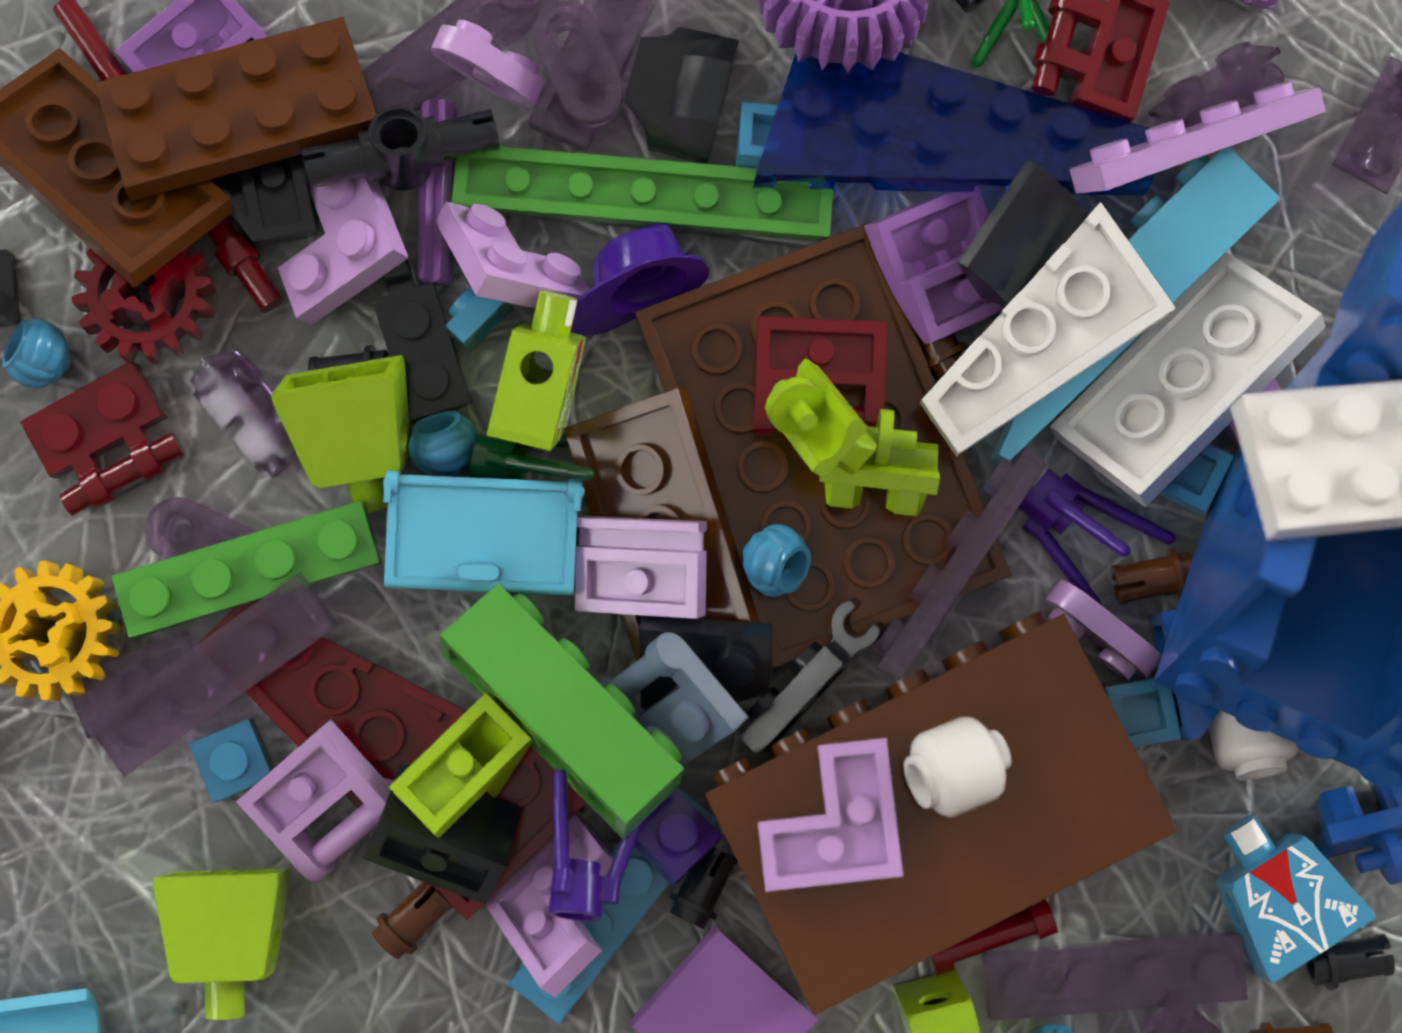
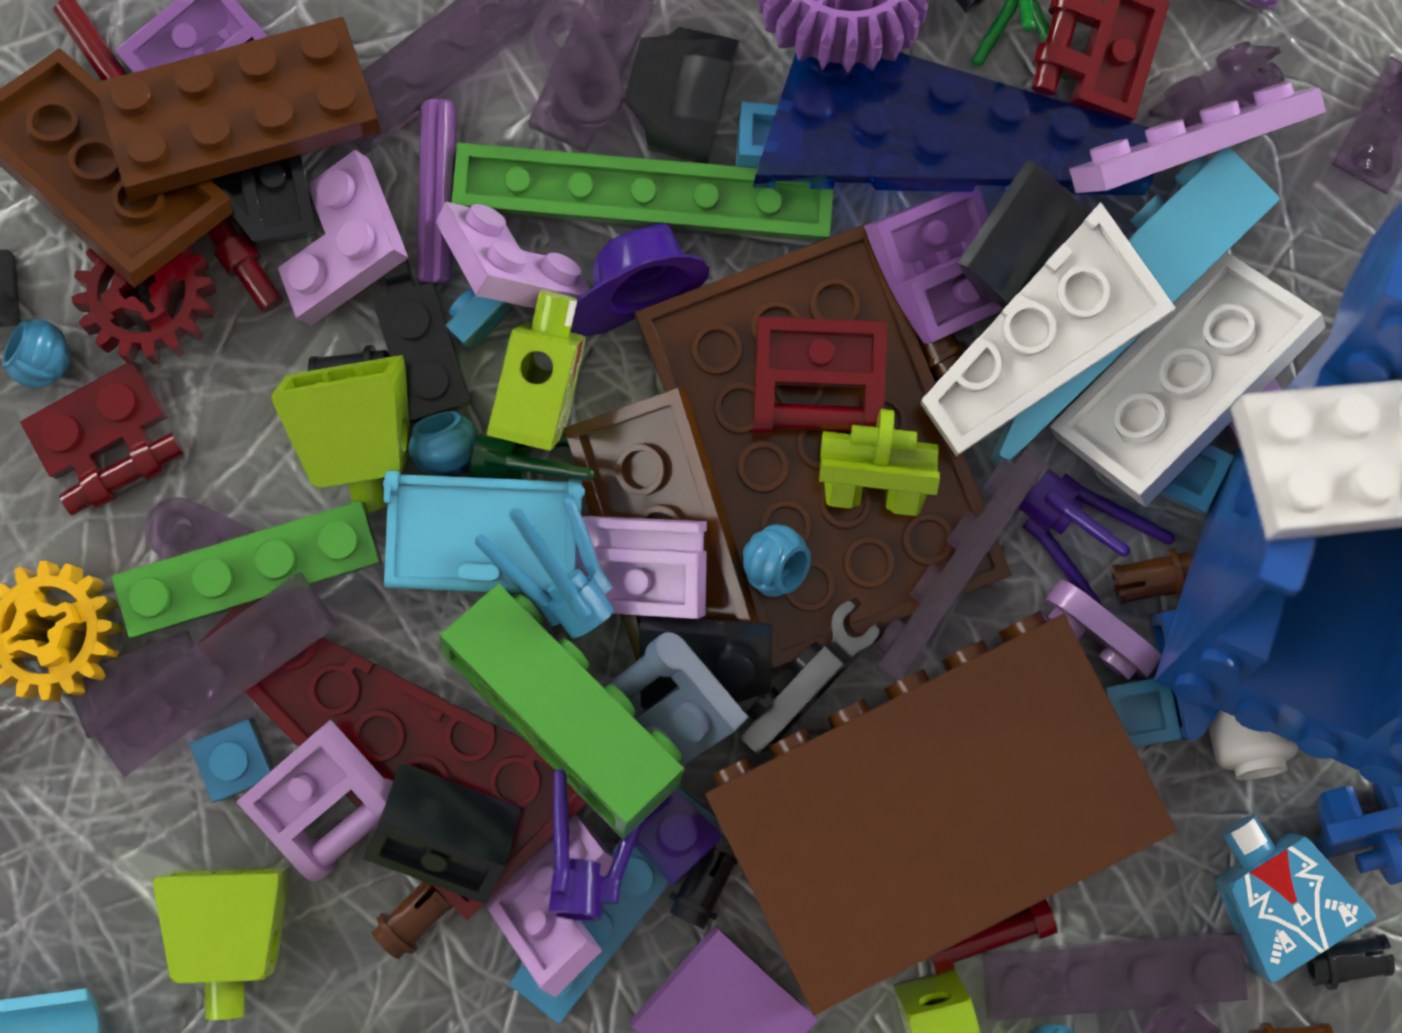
(234, 389): clear purple hinge -> none
(395, 127): black pin -> none
(462, 765): lime slope -> none
(502, 74): lavender plate -> none
(576, 599): none -> dark azure plant
(819, 422): lime hips -> none
(853, 837): lavender plate -> none
(957, 766): white head -> none

